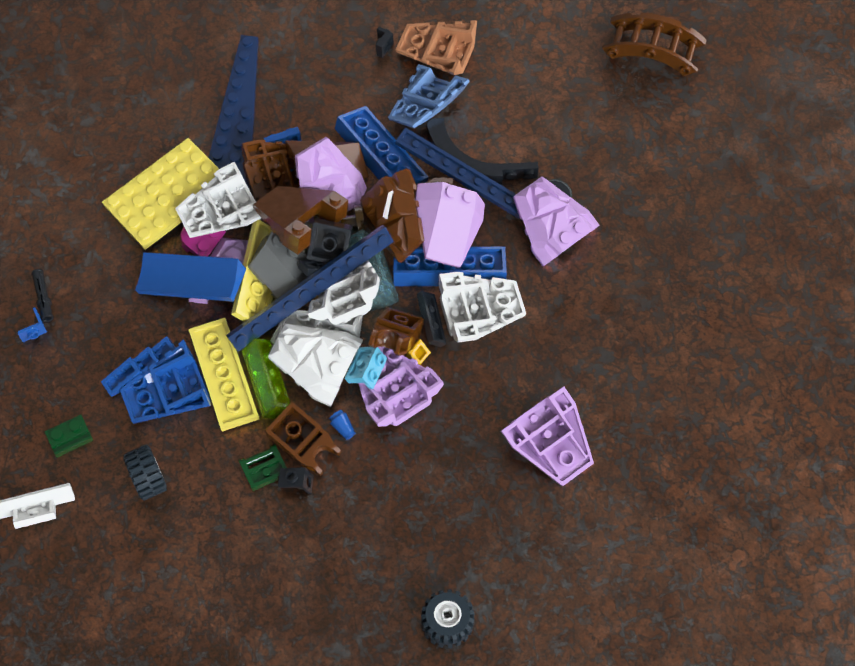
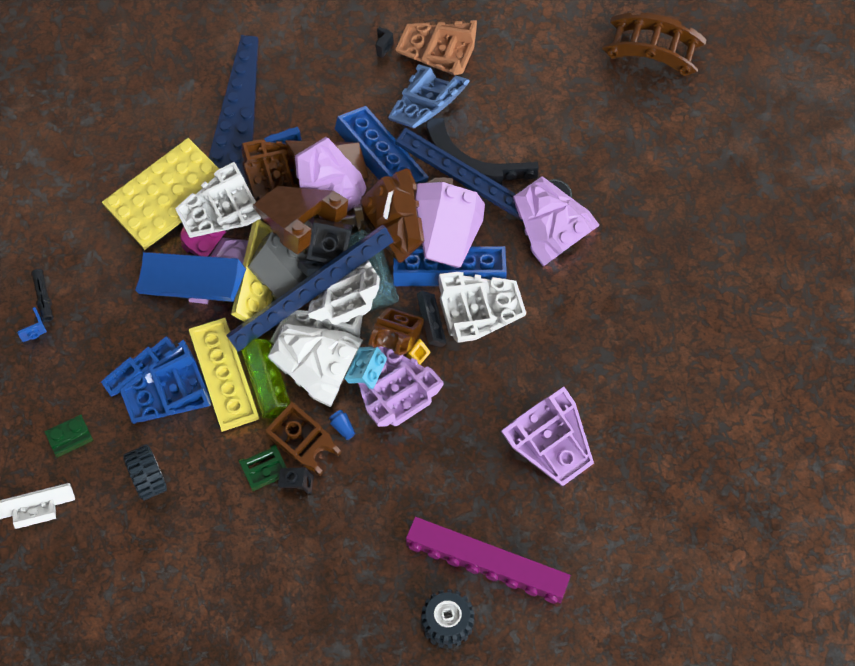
(487, 560): none -> magenta brick

